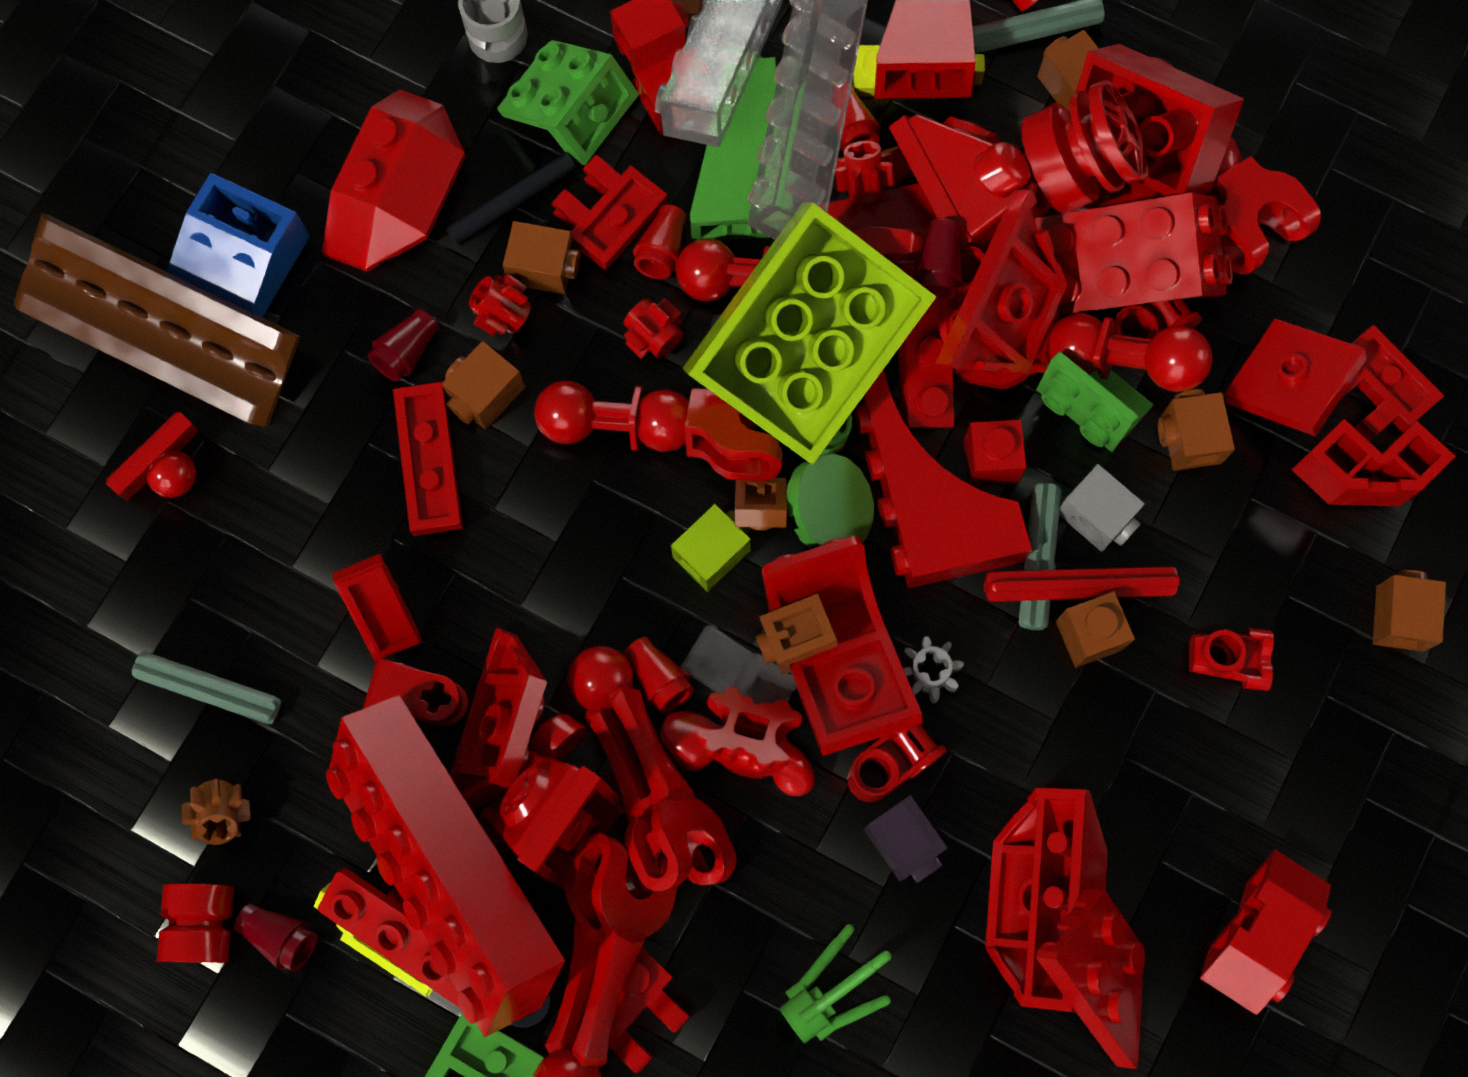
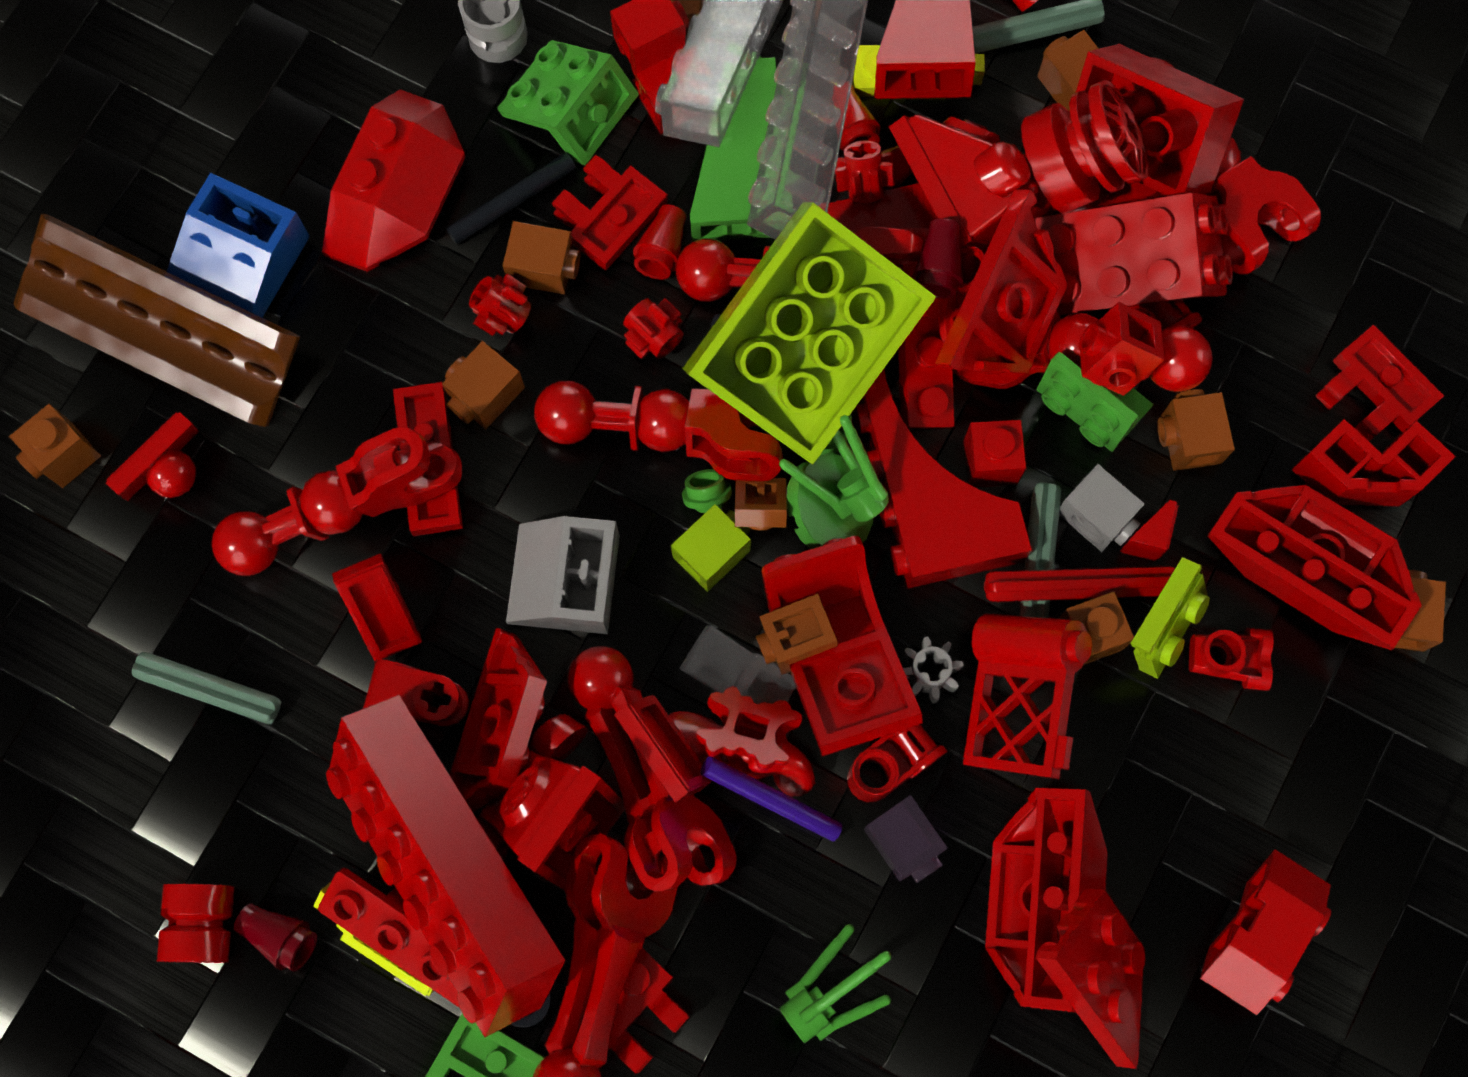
(53, 447): none -> dark orange brick
(215, 812): dark orange gear -> none
(334, 501): none -> red piece
(402, 346): dark red cone -> none
(564, 574): none -> light grey slope
(660, 678): red cone -> none
(663, 747): none -> red tile
(706, 489): none -> bright green plate
(771, 798): none -> dark purple bar
(859, 488): none -> bright green plant
(1033, 651): none -> red piece
(1121, 349): none -> red brick
(1155, 536): none -> red slope
(1179, 604): none -> lime plate
(1295, 377): red plate -> none
(1320, 561): none -> red wedge

